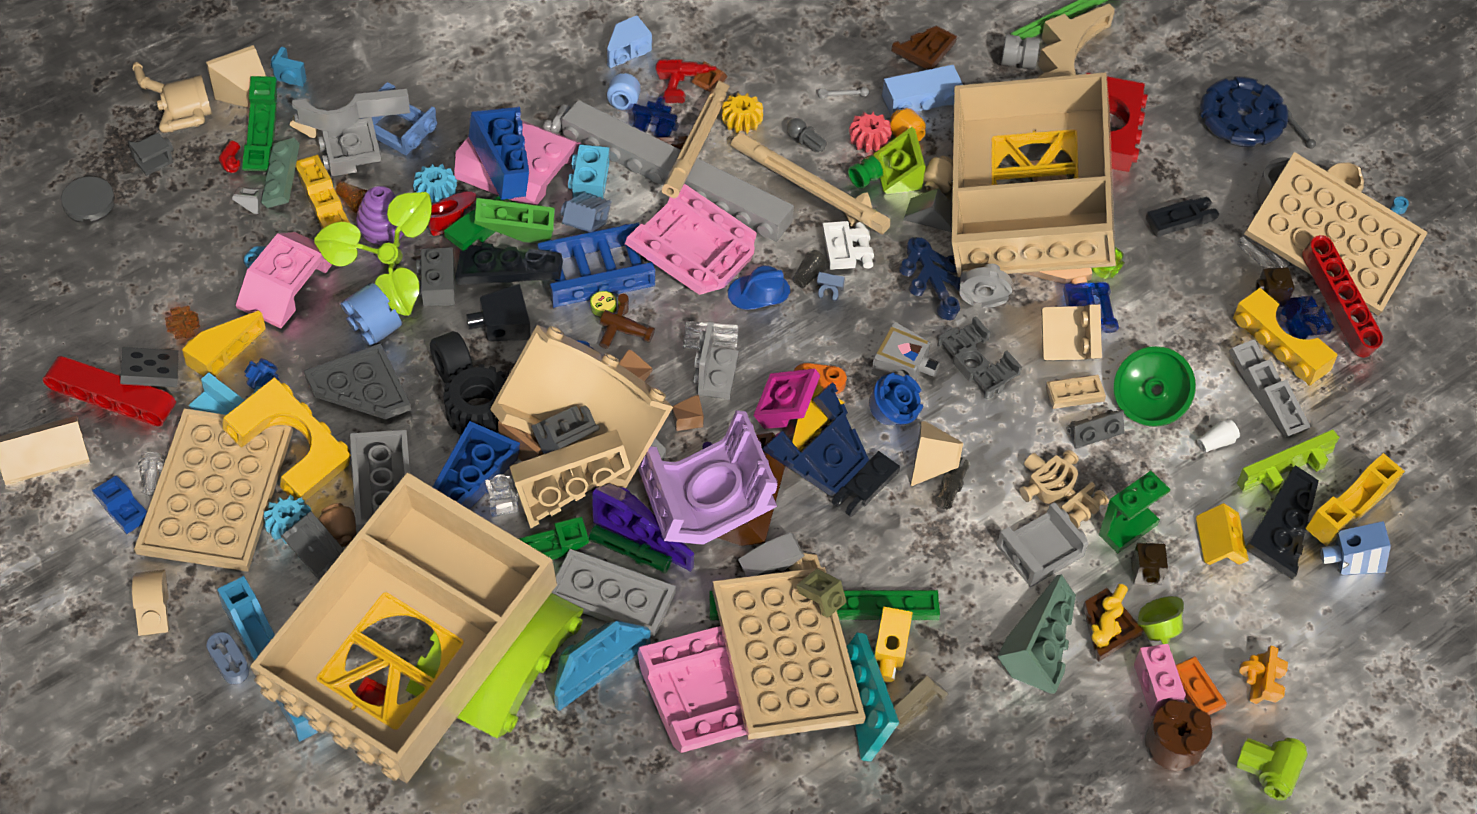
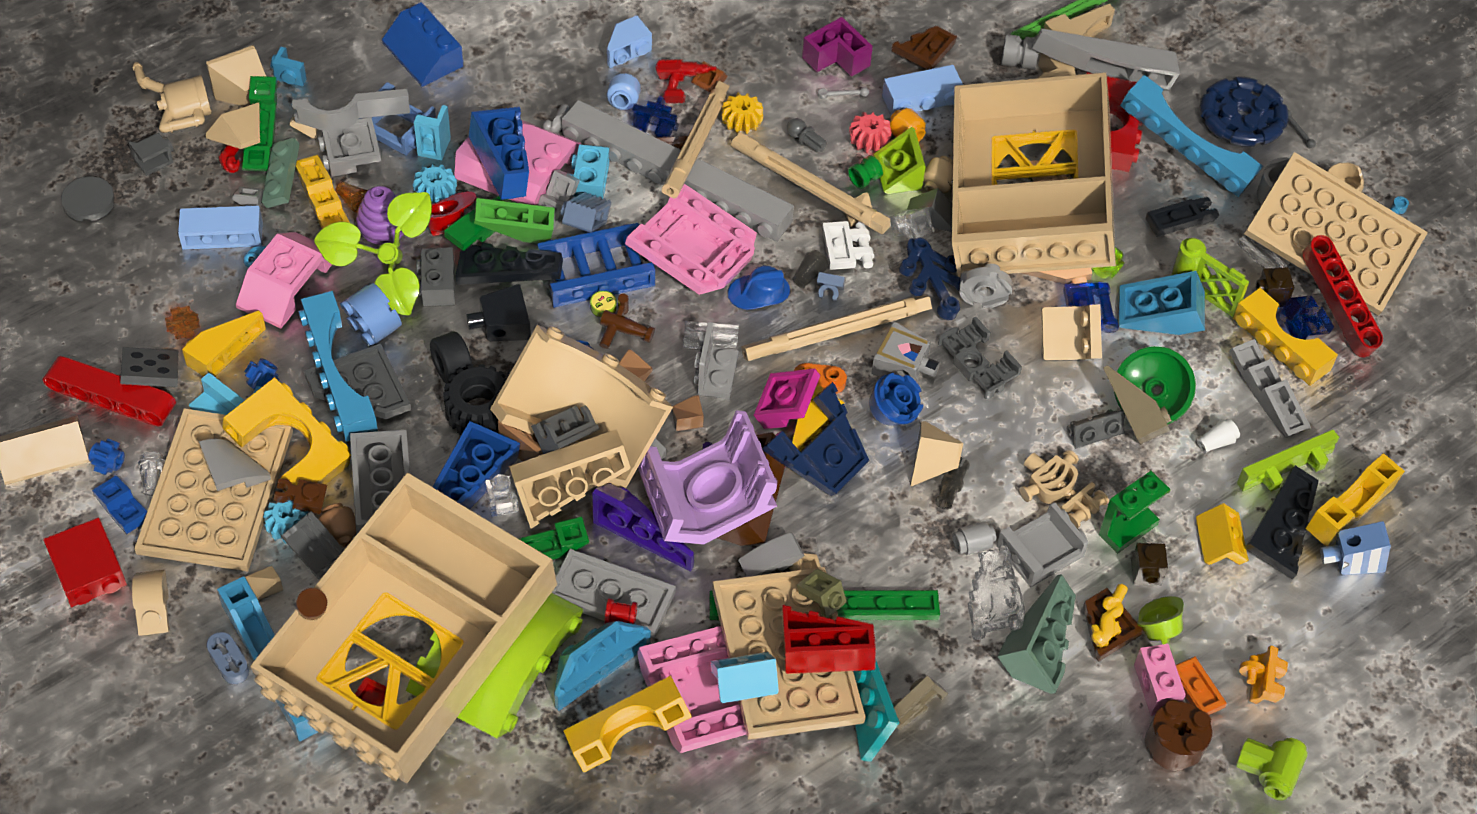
(85, 562): none -> red brick
(106, 456): none -> blue gear
(220, 227): none -> light blue brick
(230, 465): none -> light grey slope
(237, 128): none -> tan slope
(265, 582): none -> tan slope
(306, 496): none -> reddish brown plate
(311, 604): none -> reddish brown tile
(352, 410): none -> dark azure arch
(423, 45): none -> blue slope
(432, 134): none -> medium azure panel
(560, 189): none -> light grey slope
(620, 612): none -> red bush
(639, 552): dark green pin -> none
(653, 706): none -> yellow arch
(746, 676): none -> medium azure panel
(826, 644): none -> red wedge
(836, 327): none -> tan piece
(838, 44): none -> magenta brick
(867, 483): black hinge -> none
(892, 641): yellow torso -> none
(912, 223): none -> clear brick
(974, 538): none -> light grey brick
(996, 595): none -> clear animal
(1075, 391): tan plate -> none
(1109, 57): none -> light grey slope
(1140, 409): none -> dark tan slope
(1164, 304): none -> dark azure slope
(1193, 257): none -> lime piece
(1229, 168): none -> dark azure arch

